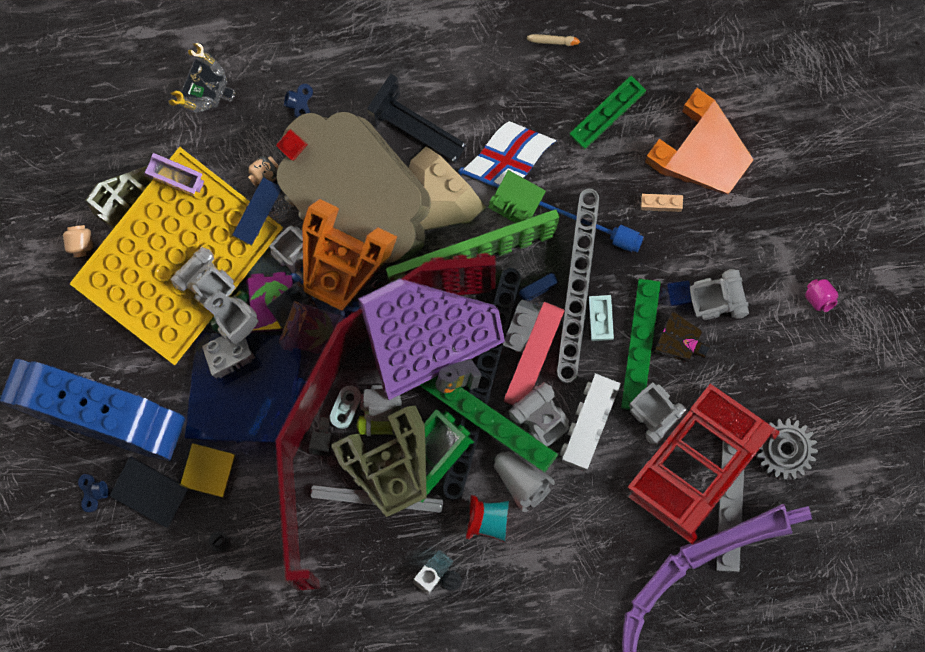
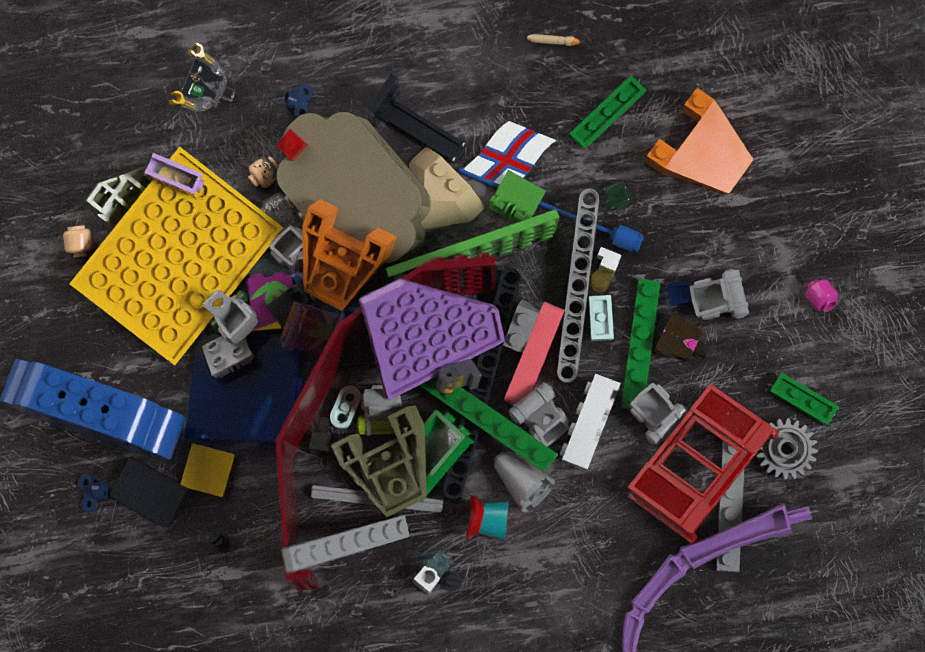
(203, 277): light grey piece -> none
(257, 211): dark blue tile -> none
(345, 543): none -> light grey plate
(538, 287): dark blue beam -> none
(609, 261): none -> leg
(617, 195): none -> clear green tile
(660, 202): light nougat piece -> none
(804, 399): none -> green plate

